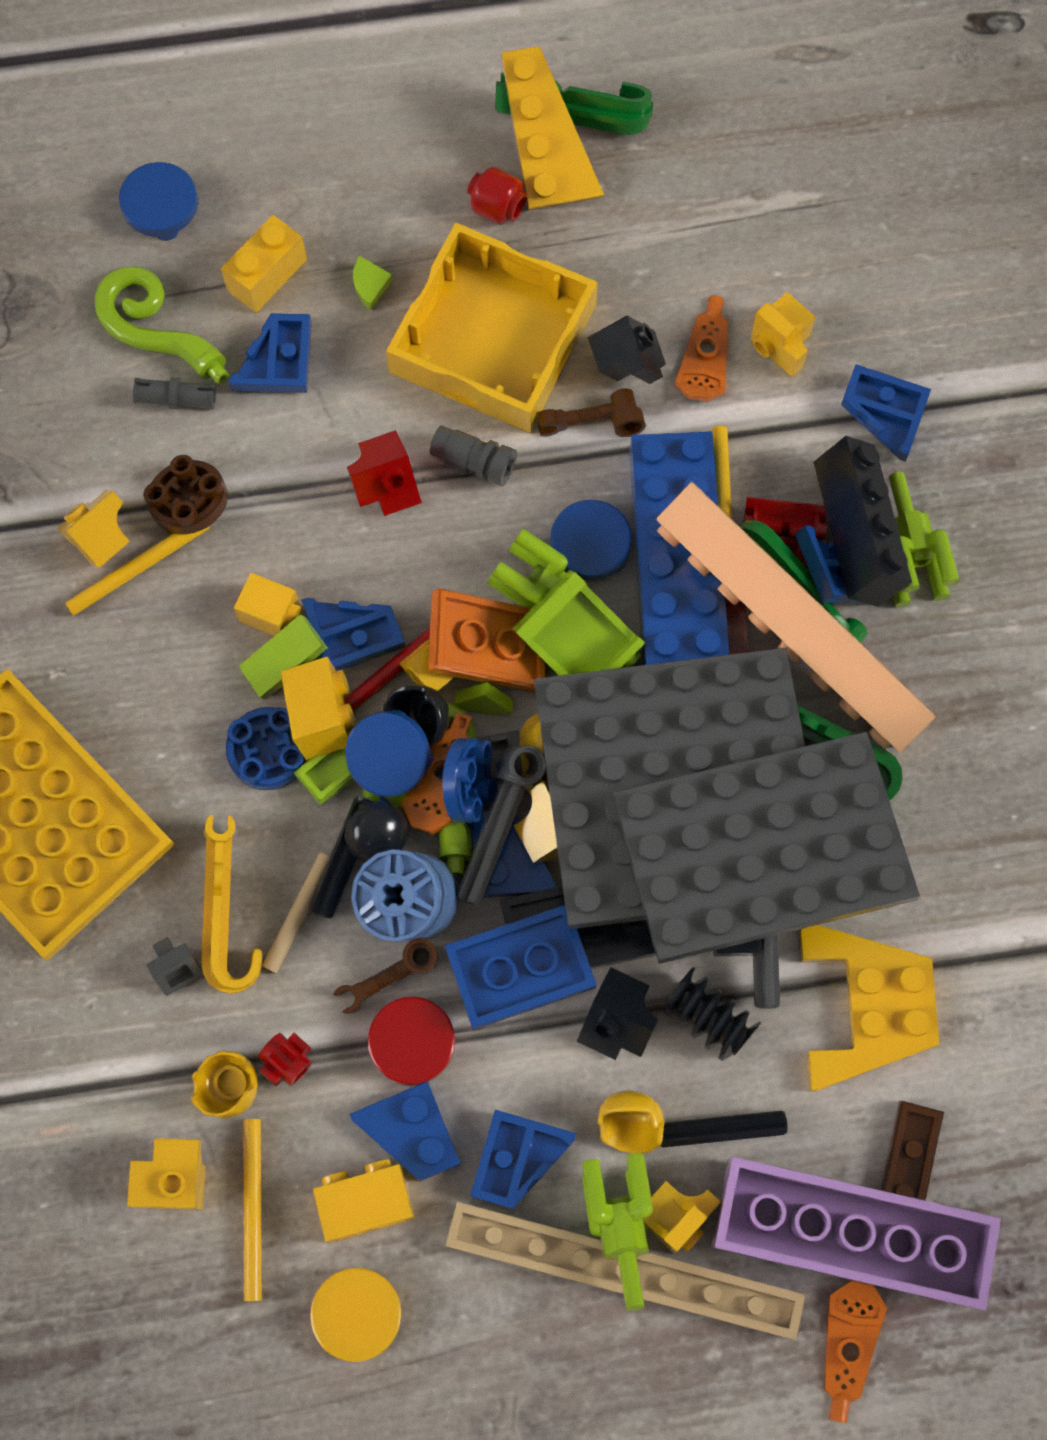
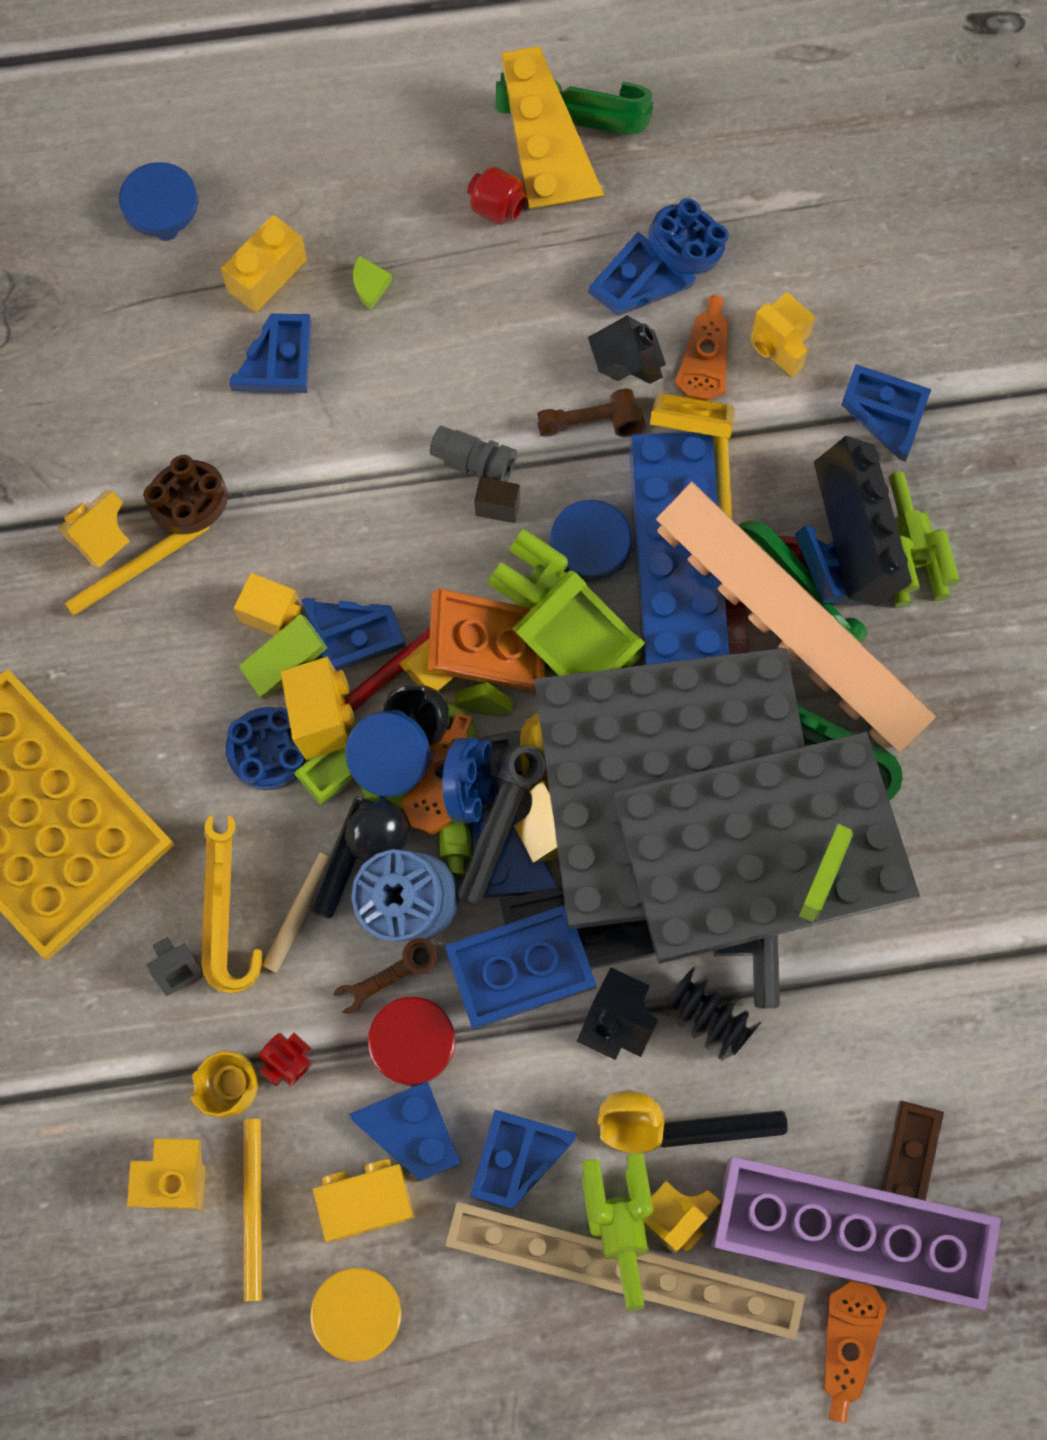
(174, 393): dark grey pin -> none
(190, 347): lime plant -> none
(384, 474): red brick -> none
(492, 327): yellow tile -> none
(497, 499): none -> dark brown piece
(637, 278): none -> blue wing
(687, 237): none -> blue tile
(693, 415): none -> yellow tile
(787, 516): red hinge -> none
(826, 873): none -> lime tile
(888, 1004): yellow wing -> none

